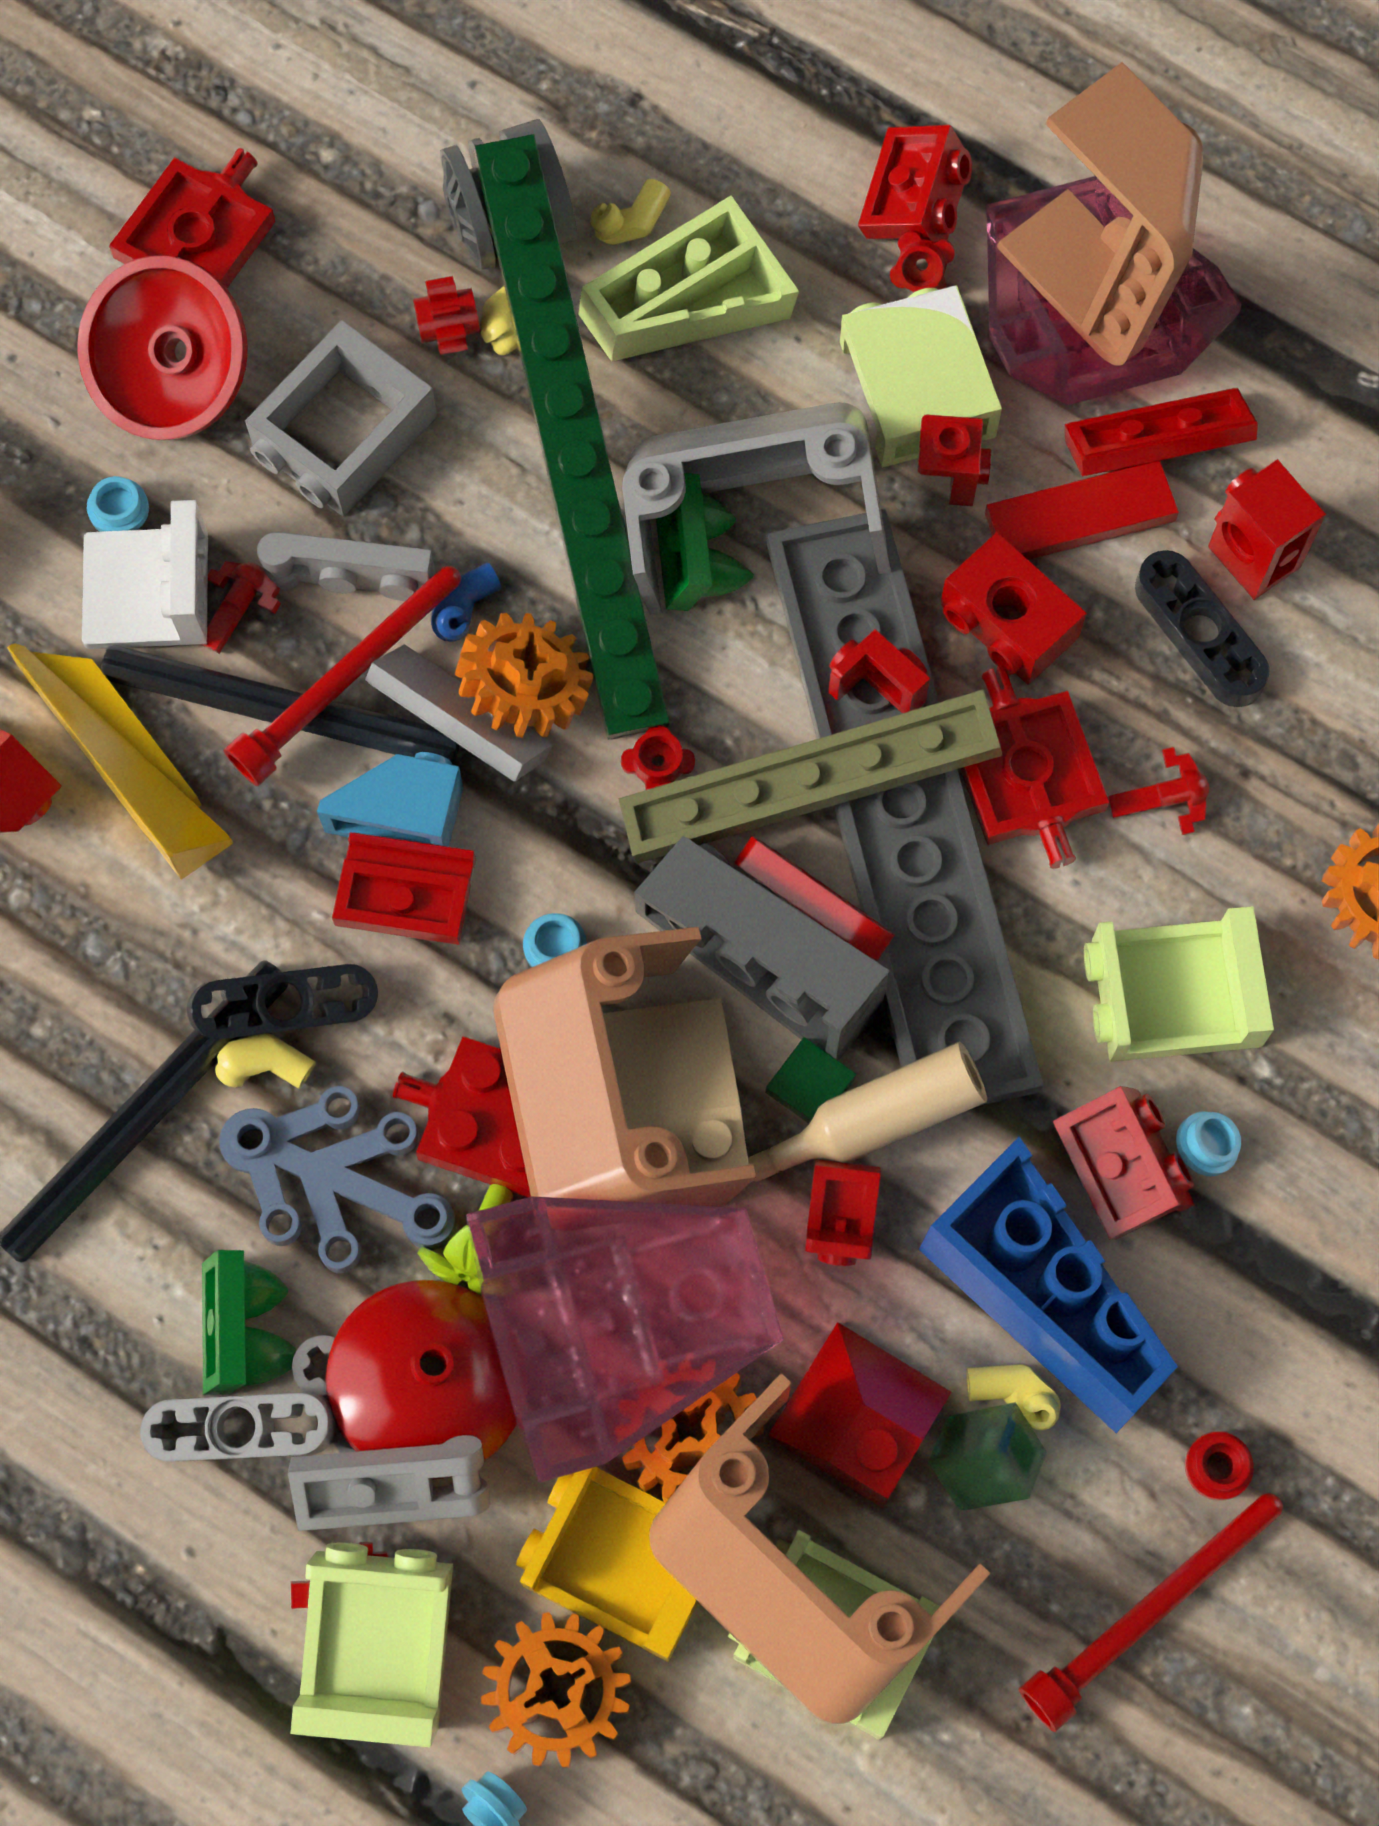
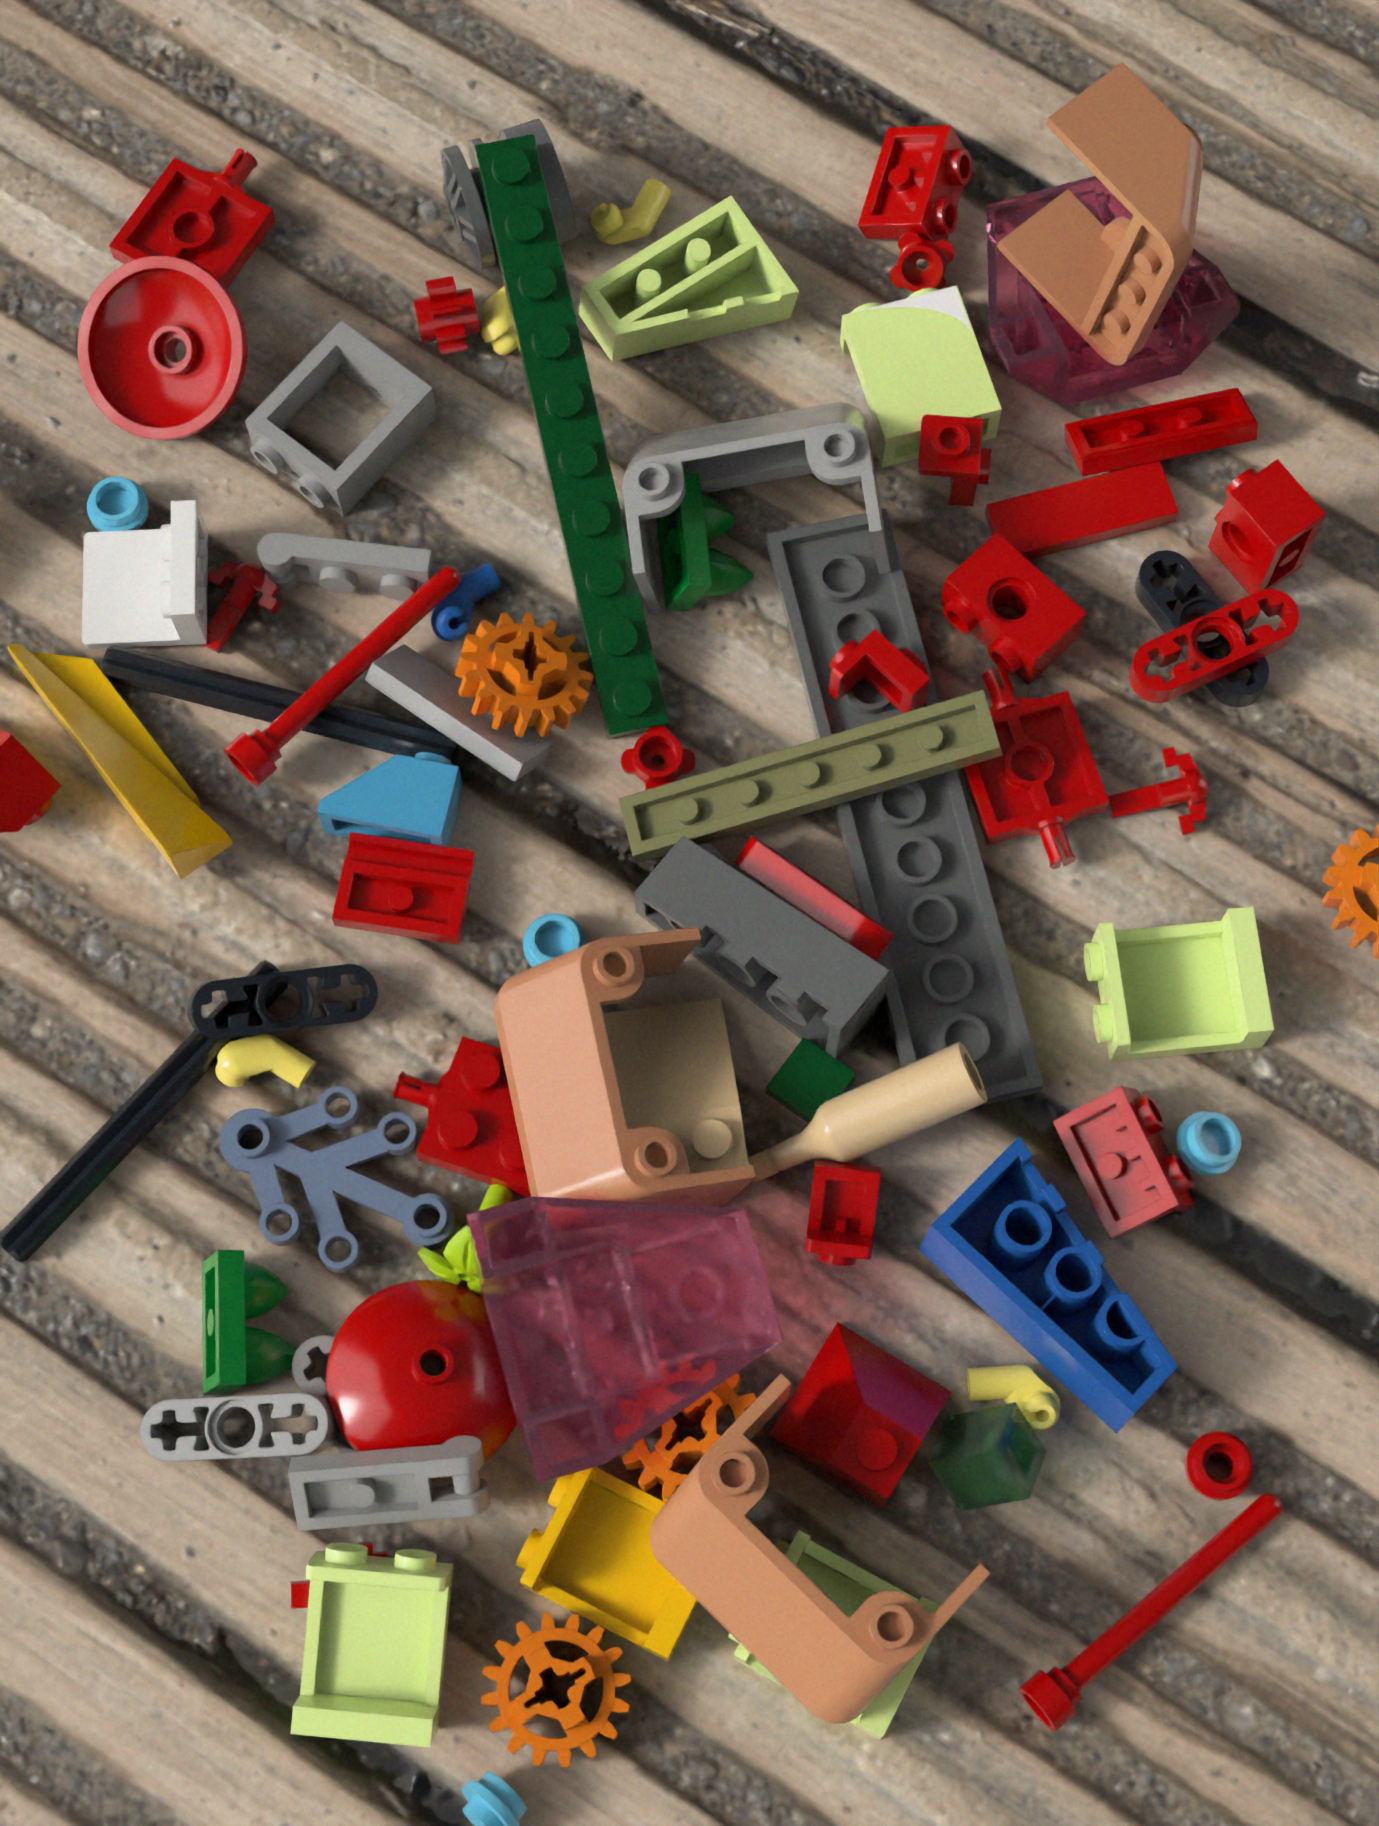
(1245, 611): none -> red beam

